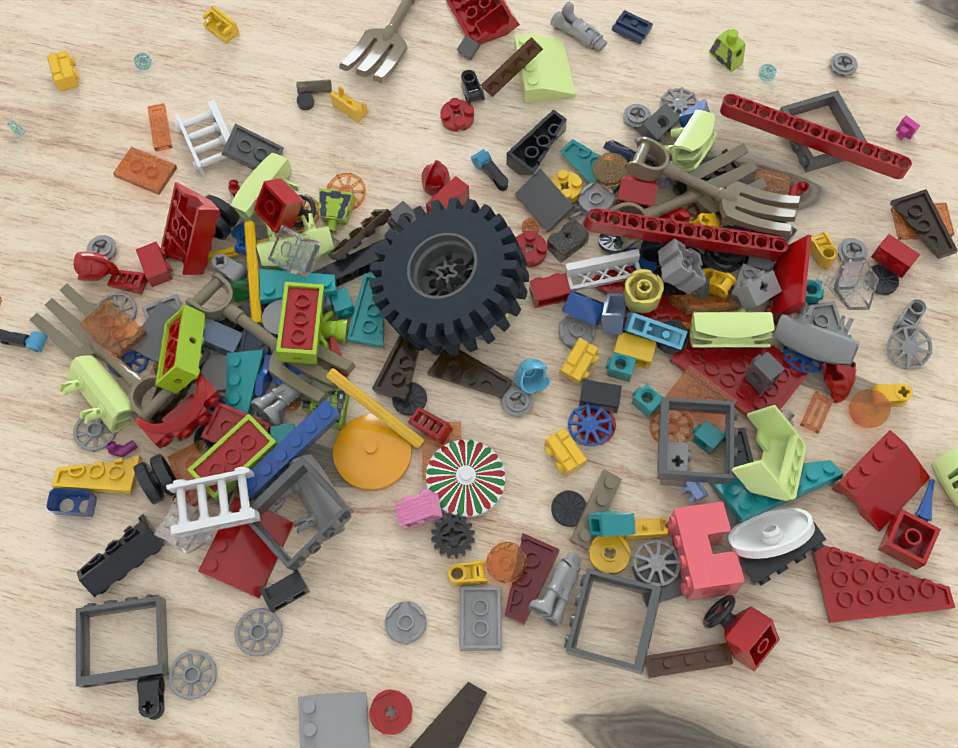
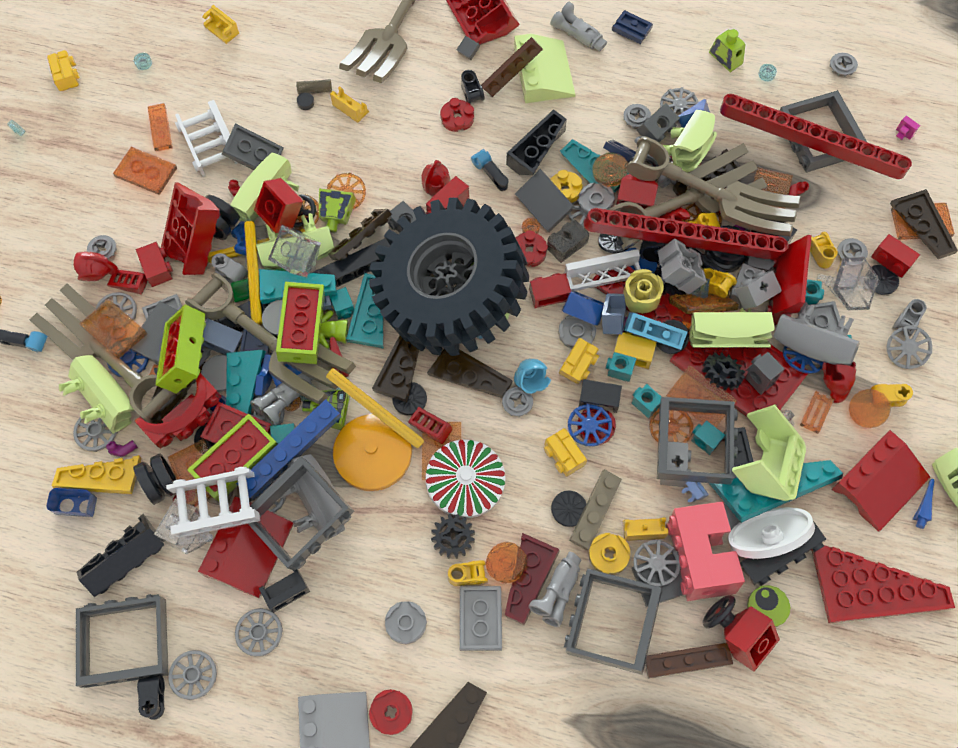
(418, 509): bright pink brick -> none
(611, 523): teal slope -> none
(723, 371): none -> black gear
(770, 602): none -> lime tile
(909, 539): red brick -> none

